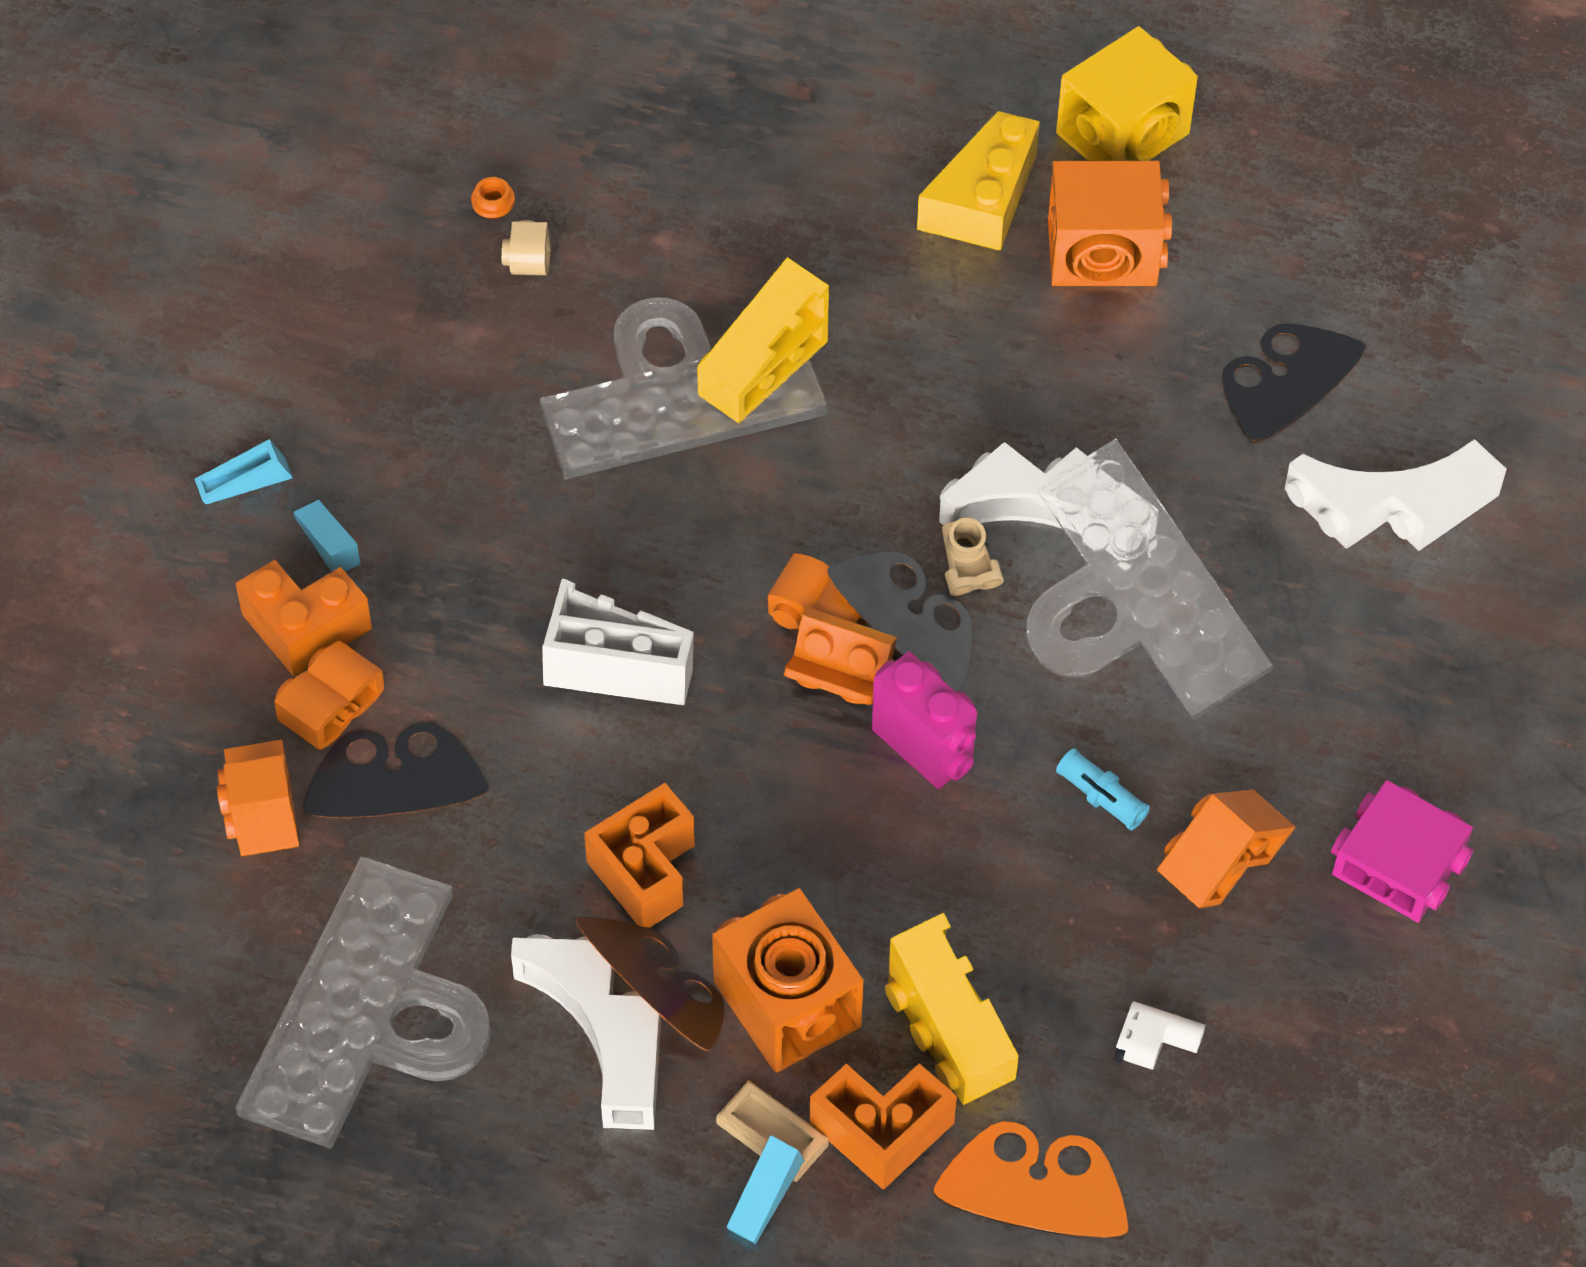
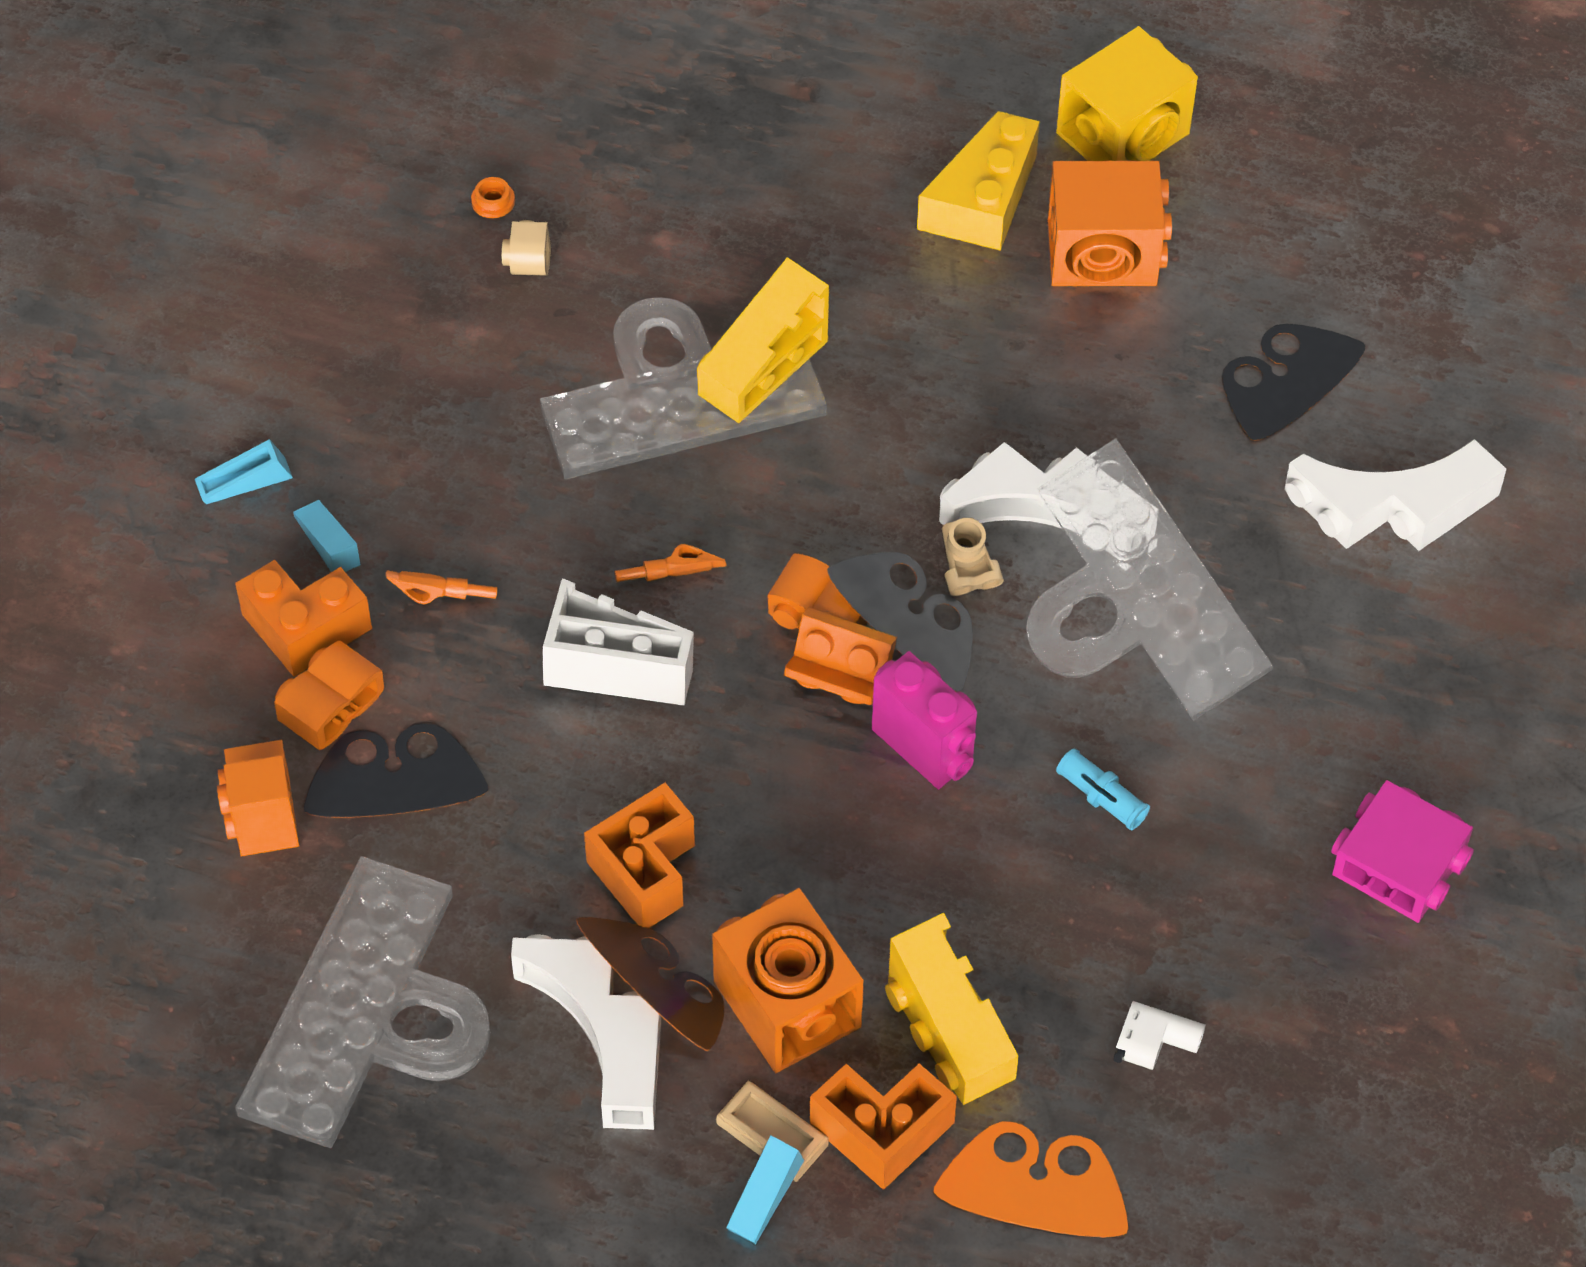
(434, 586): none -> orange hand
(673, 565): none -> orange hand
(1221, 843): orange brick -> none

